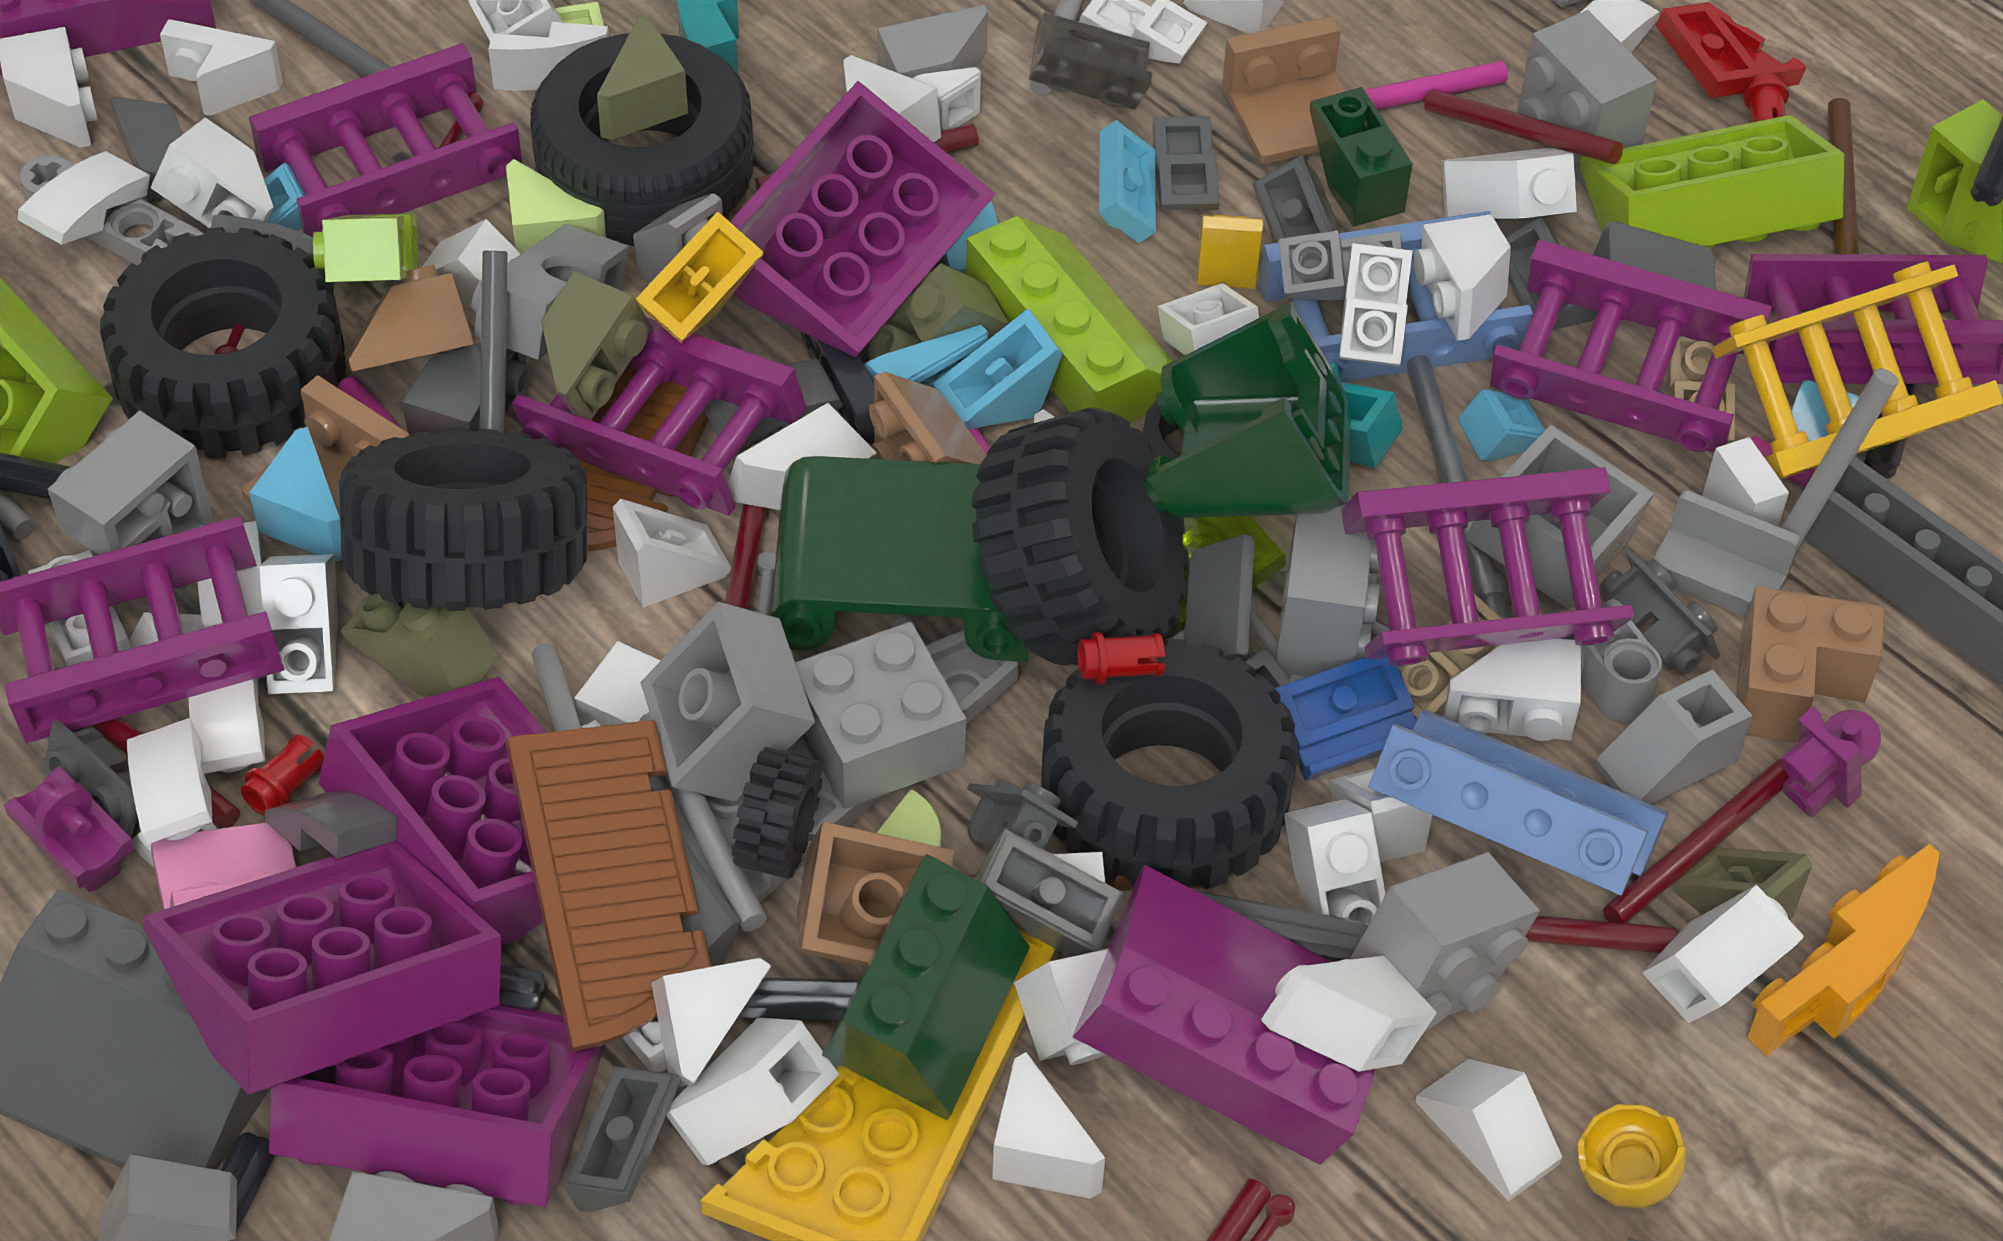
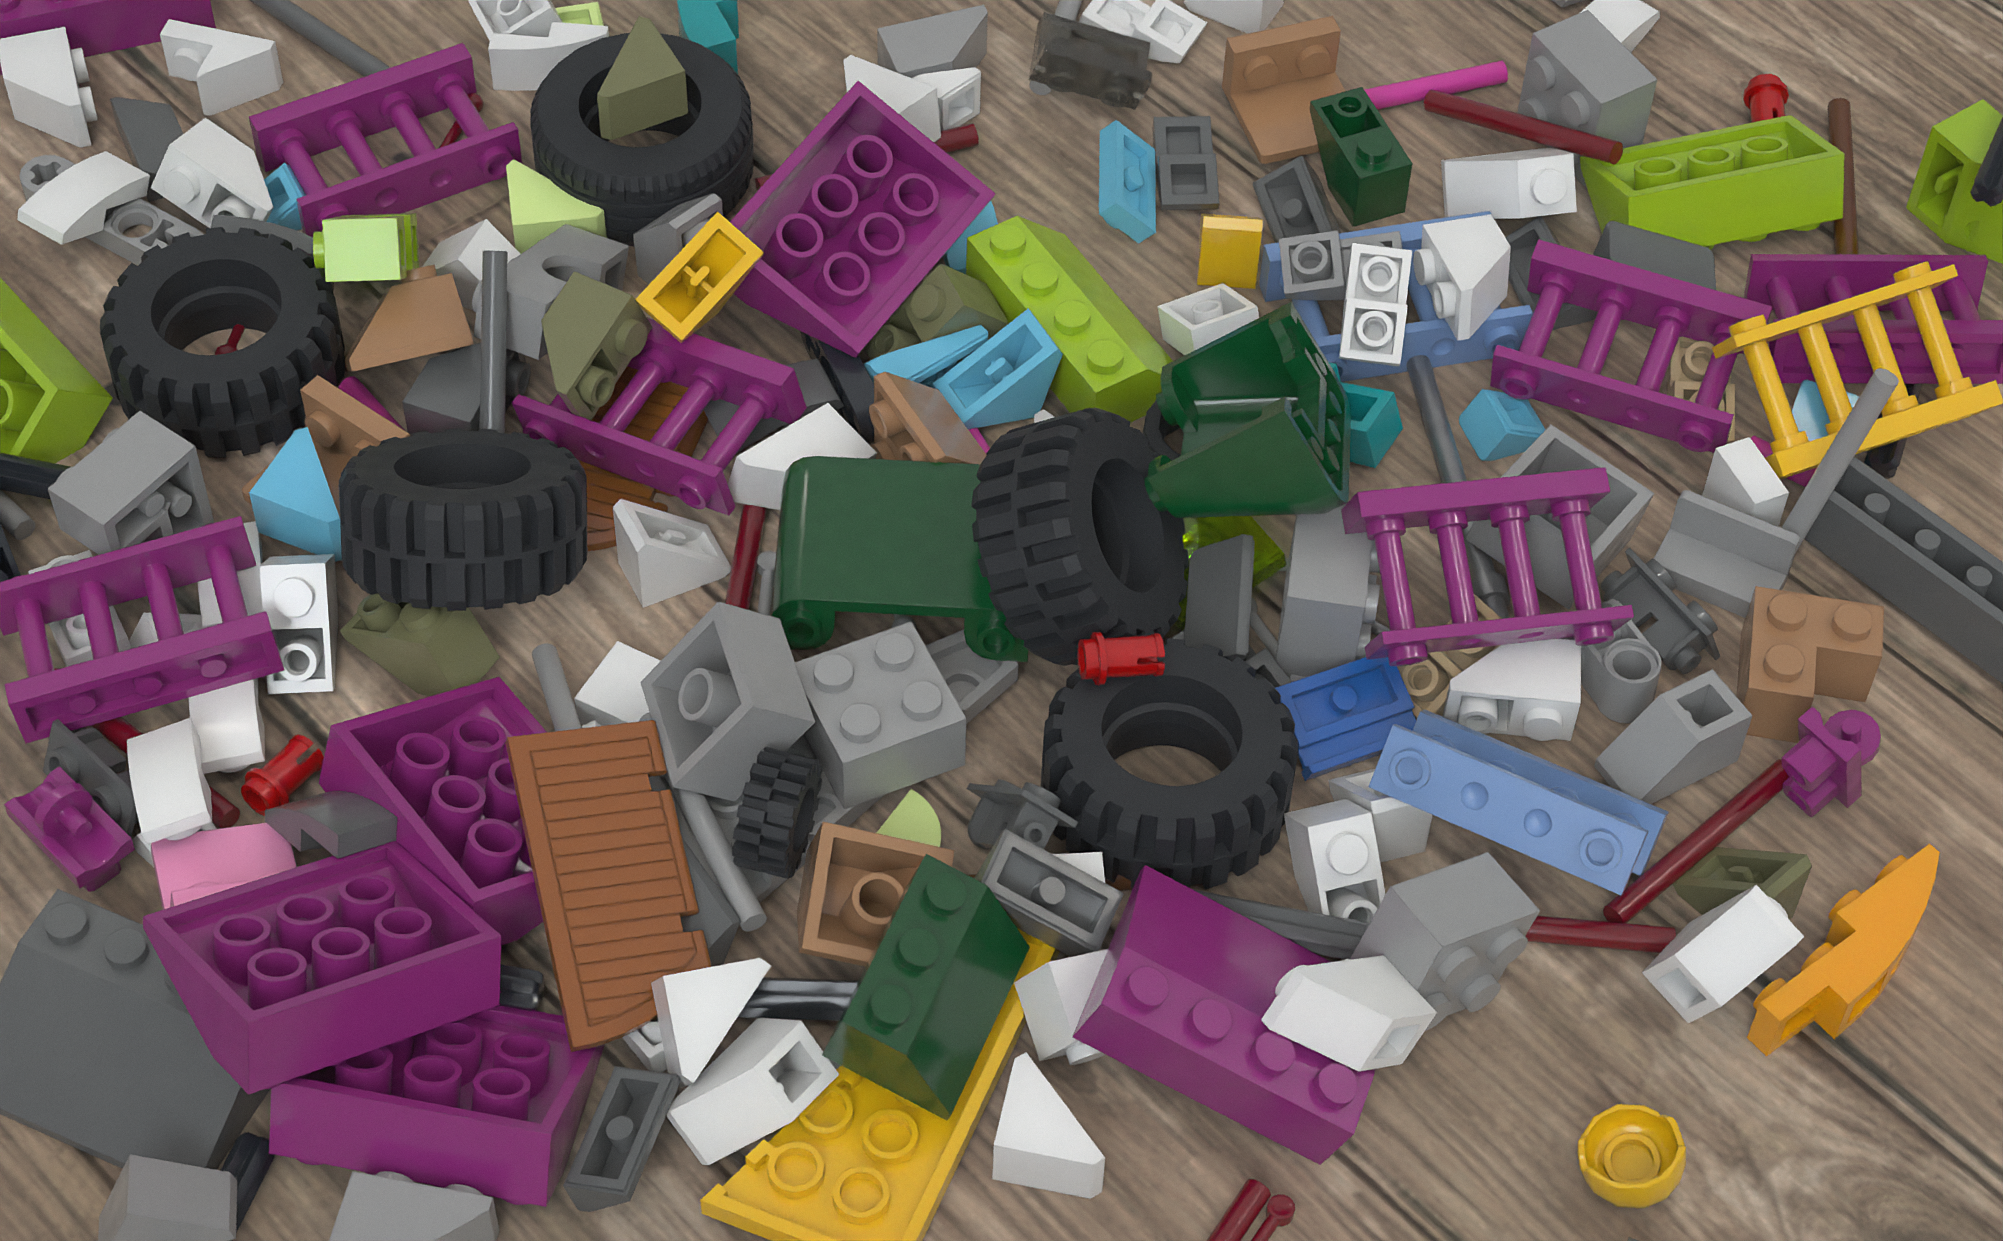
(1494, 1123): white slope -> none
(1720, 50): red wing -> none

